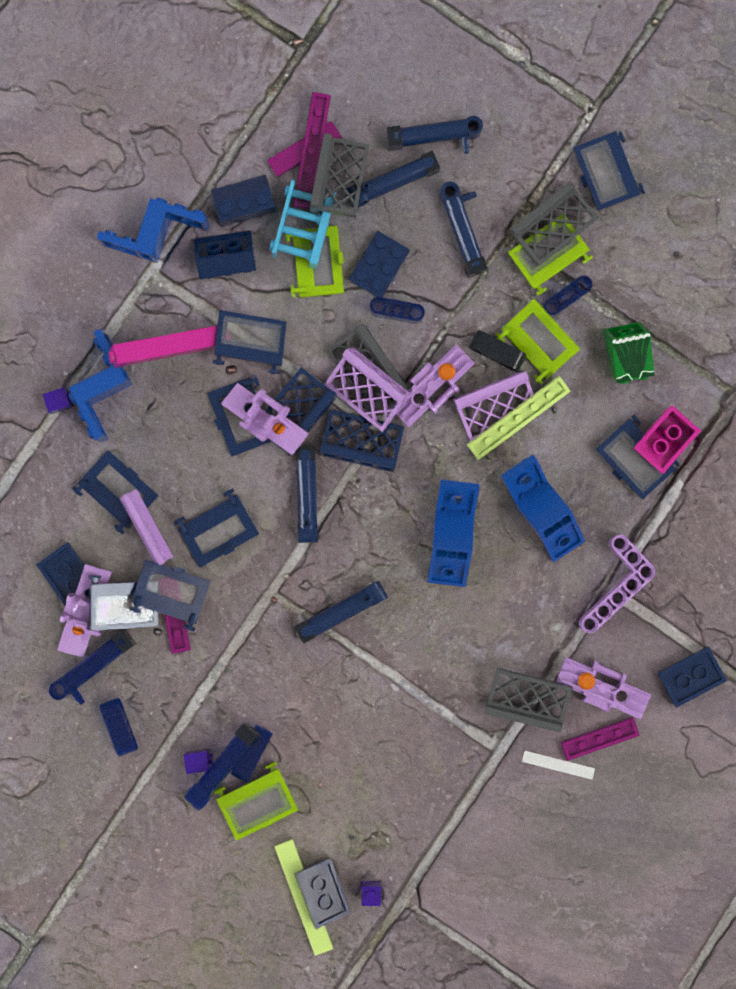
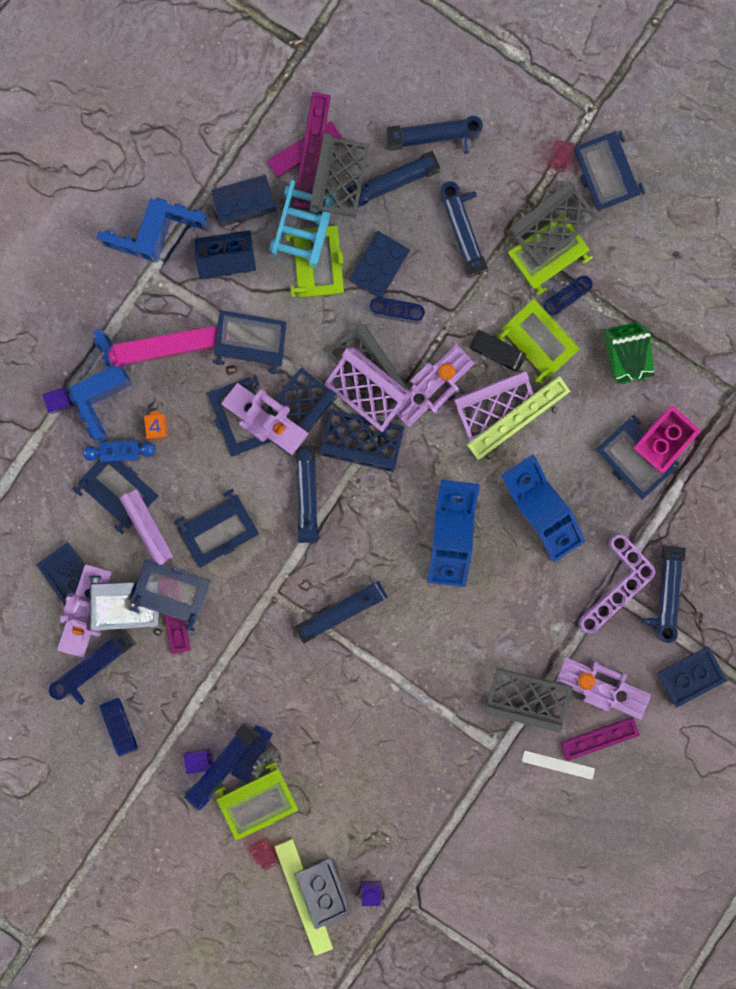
(119, 451): none -> blue plate
(156, 426): none -> orange brick
(263, 853): none -> clear pink brick
(265, 756): none -> flat silver animal
(562, 155): none -> clear pink brick
(669, 594): none -> dark blue piece

